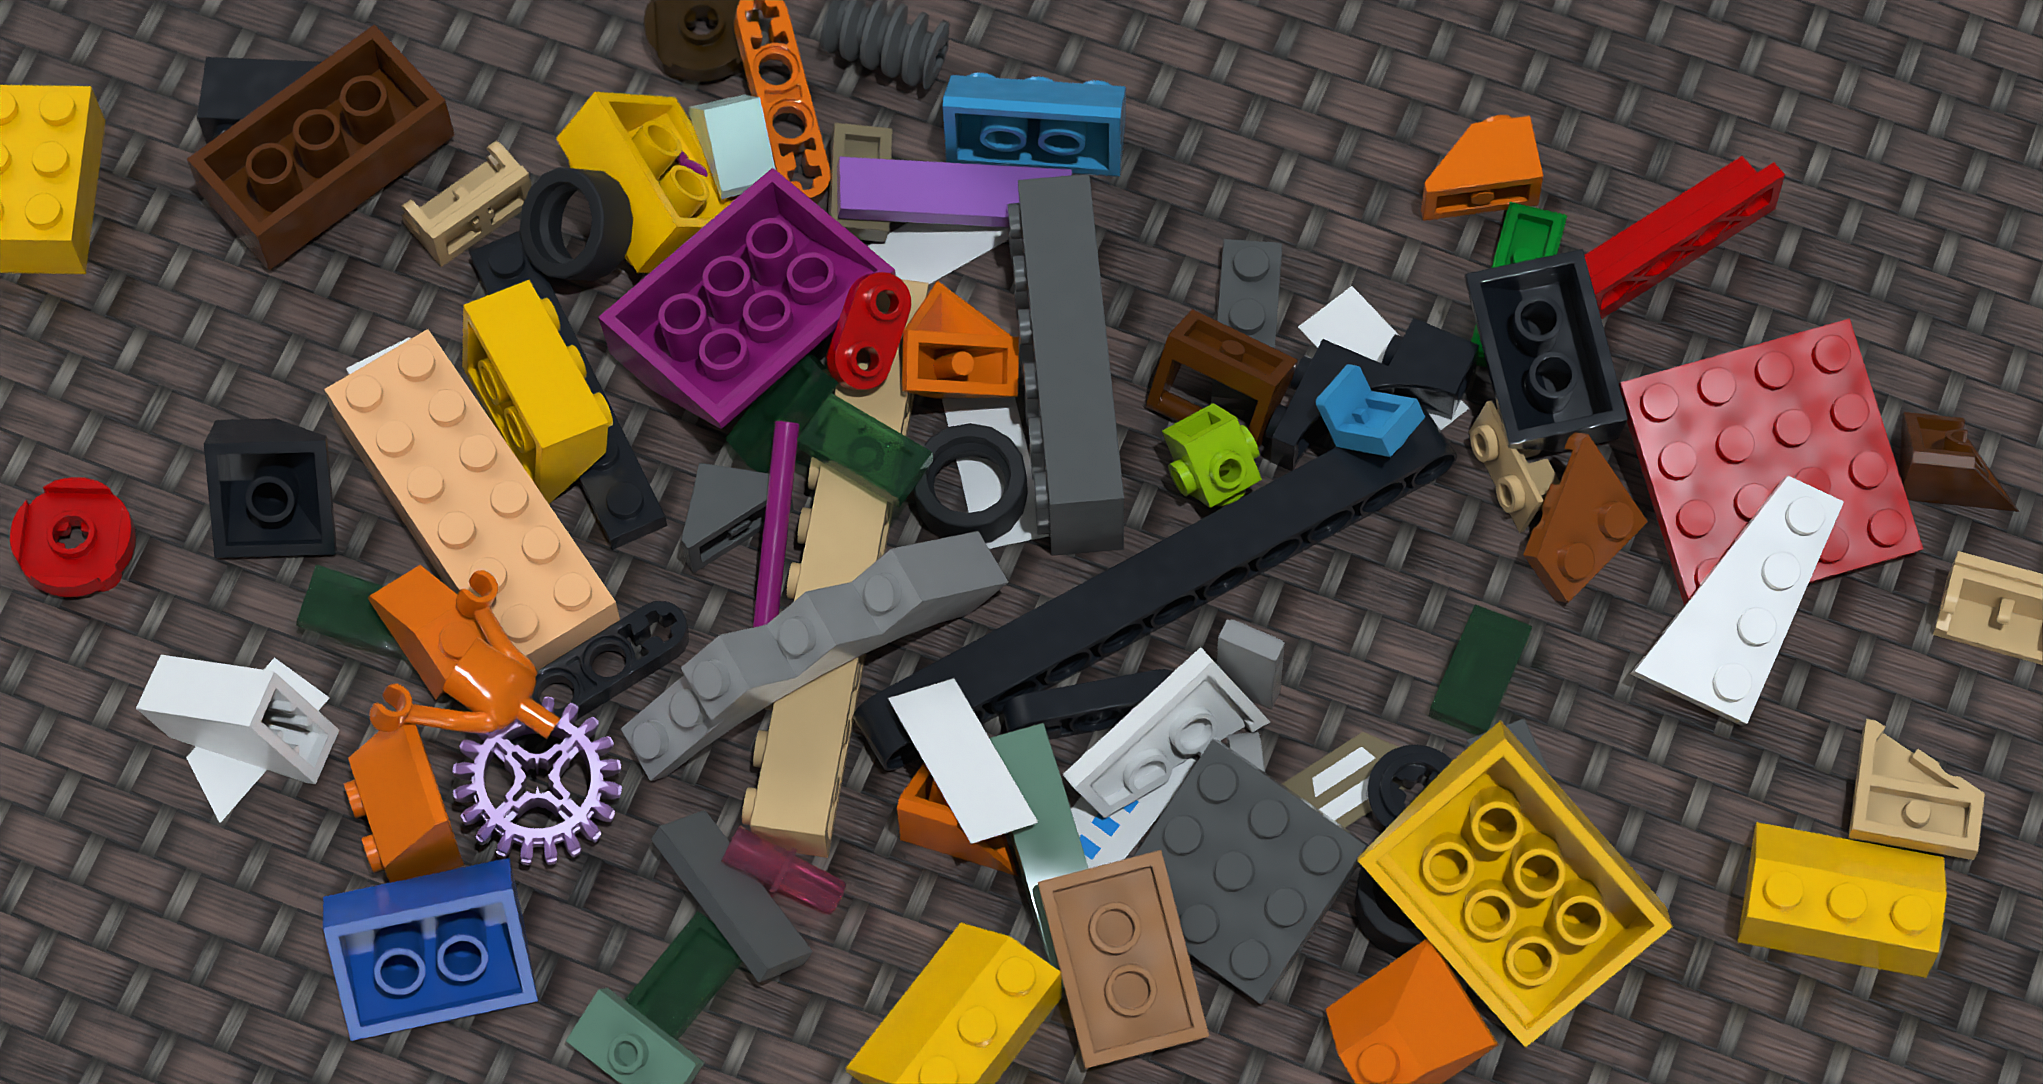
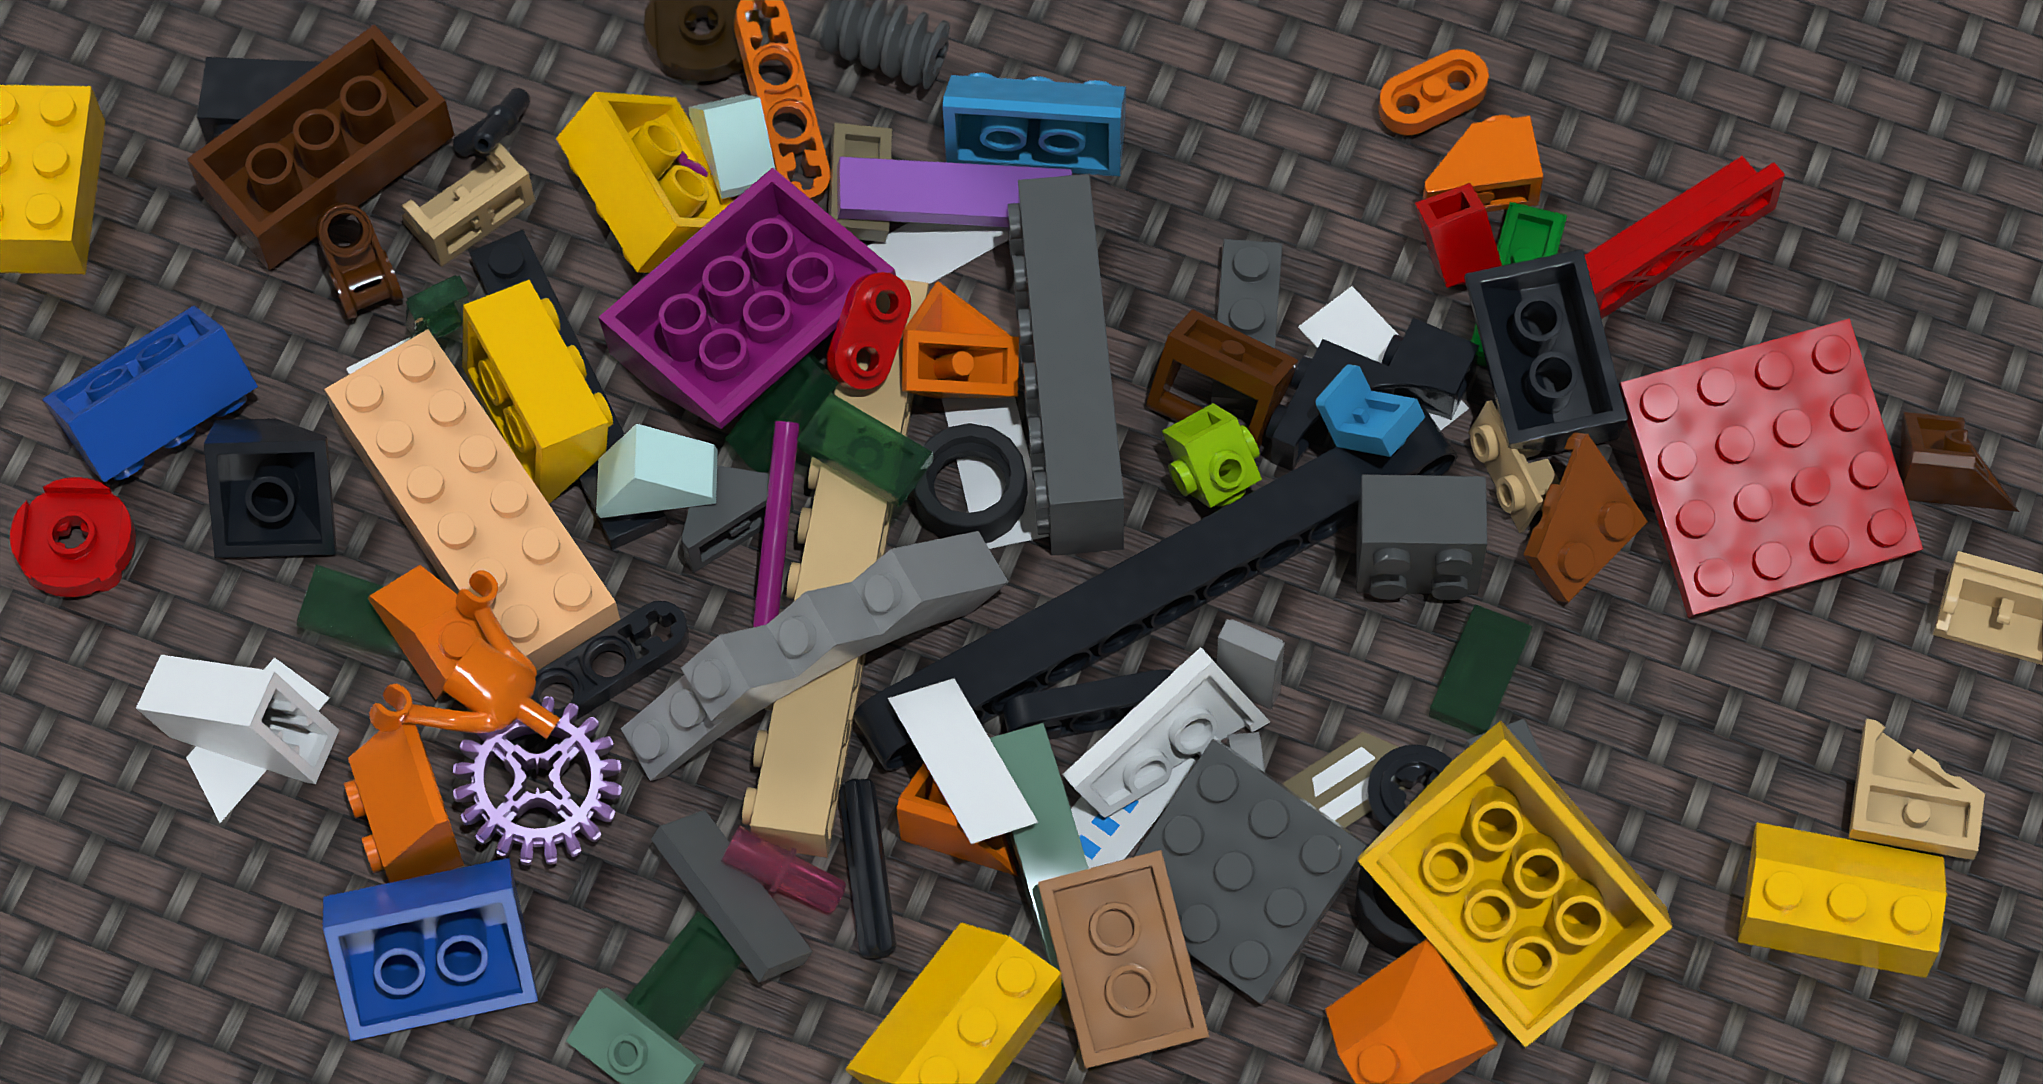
(151, 394): none -> blue slope
(357, 263): none -> reddish brown piece
(437, 308): none -> clear green plate
(498, 123): none -> black piece
(543, 222): black tyre -> none
(655, 473): none -> light aqua slope
(867, 868): none -> black axle
(1421, 535): none -> dark grey brick
(1429, 92): none -> orange plate
(1458, 234): none -> red brick
(1738, 617): white wing -> none

